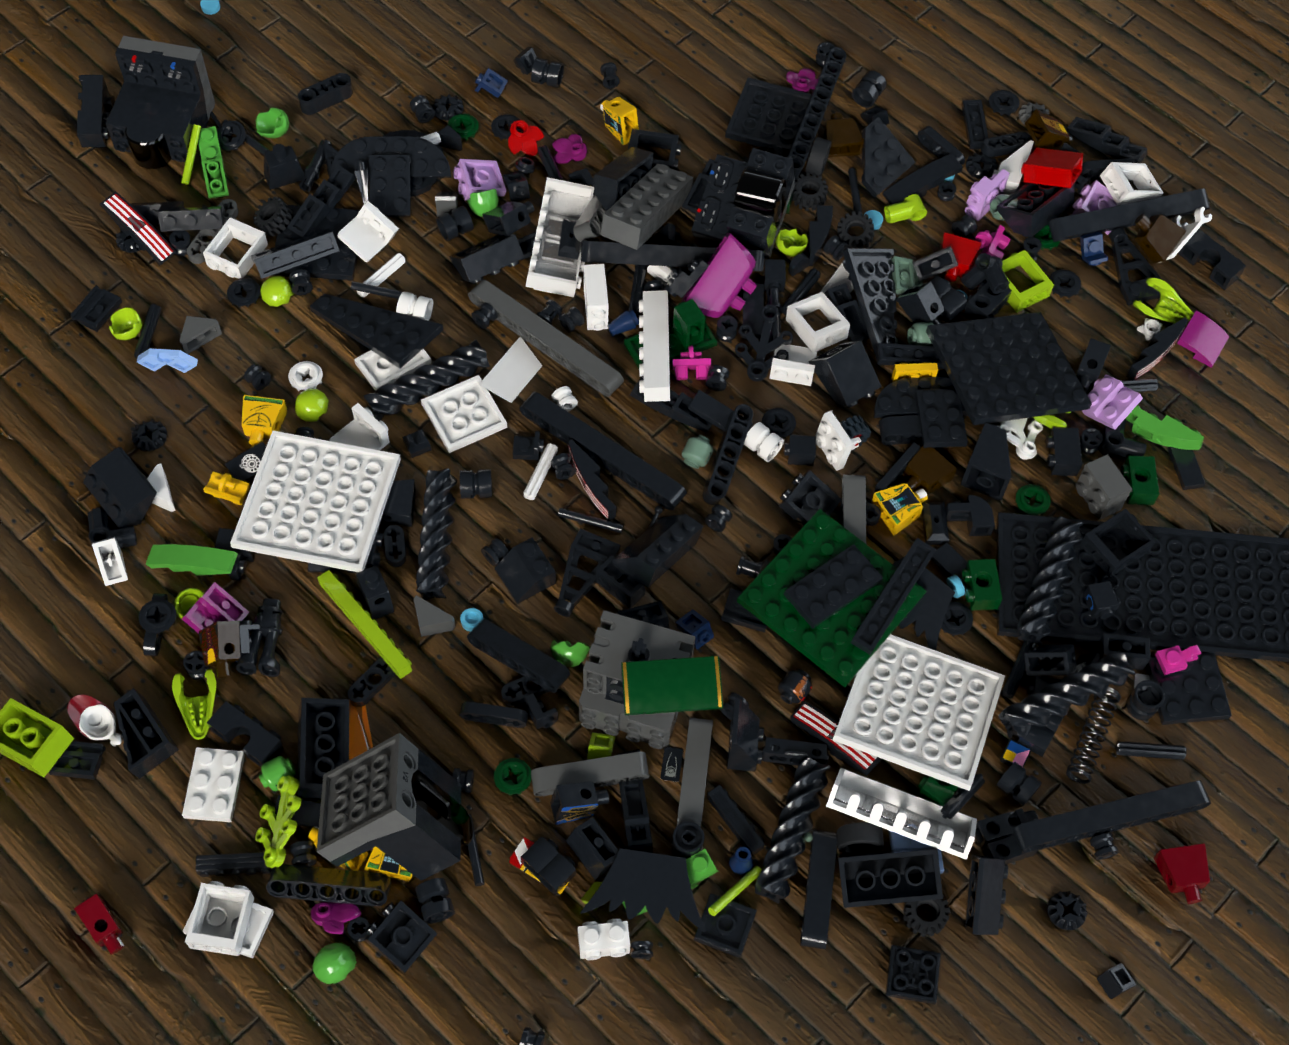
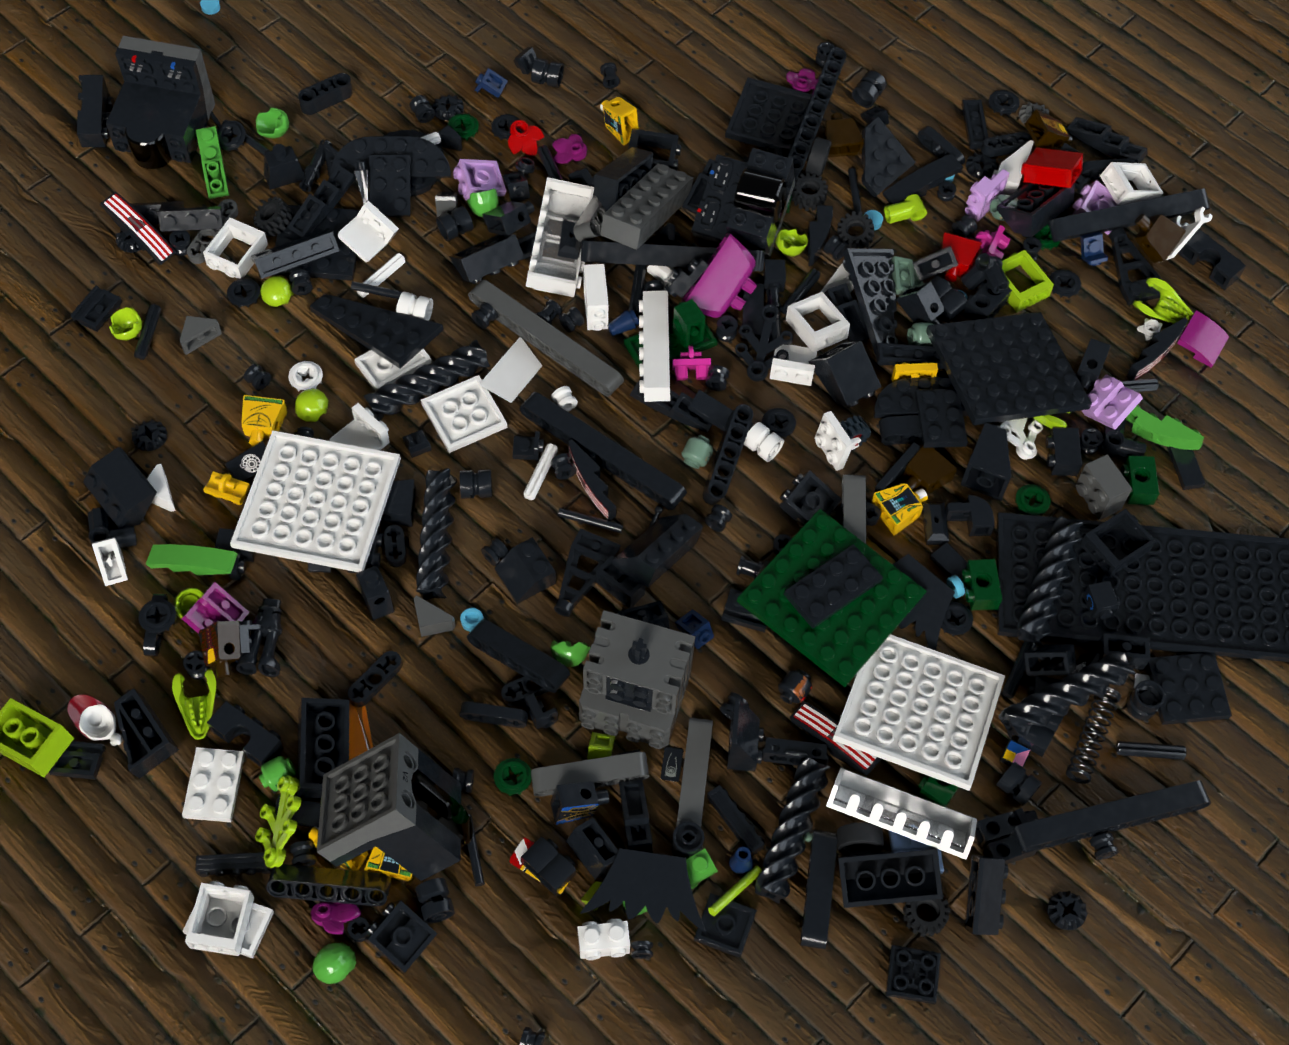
(96, 915): dark red torso -> none
(157, 358): light blue tile -> none
(191, 154): lime bar -> none
(367, 627): lime piece -> none
(671, 685): dark green slope -> none
(798, 264): black tile -> none
(800, 450): black brick -> none
(893, 596): black plate -> none
(961, 797): black axle -> none
(1116, 981): black slope -> none
(1175, 660): dark pink plate -> none
(1184, 870): dark red torso -> none

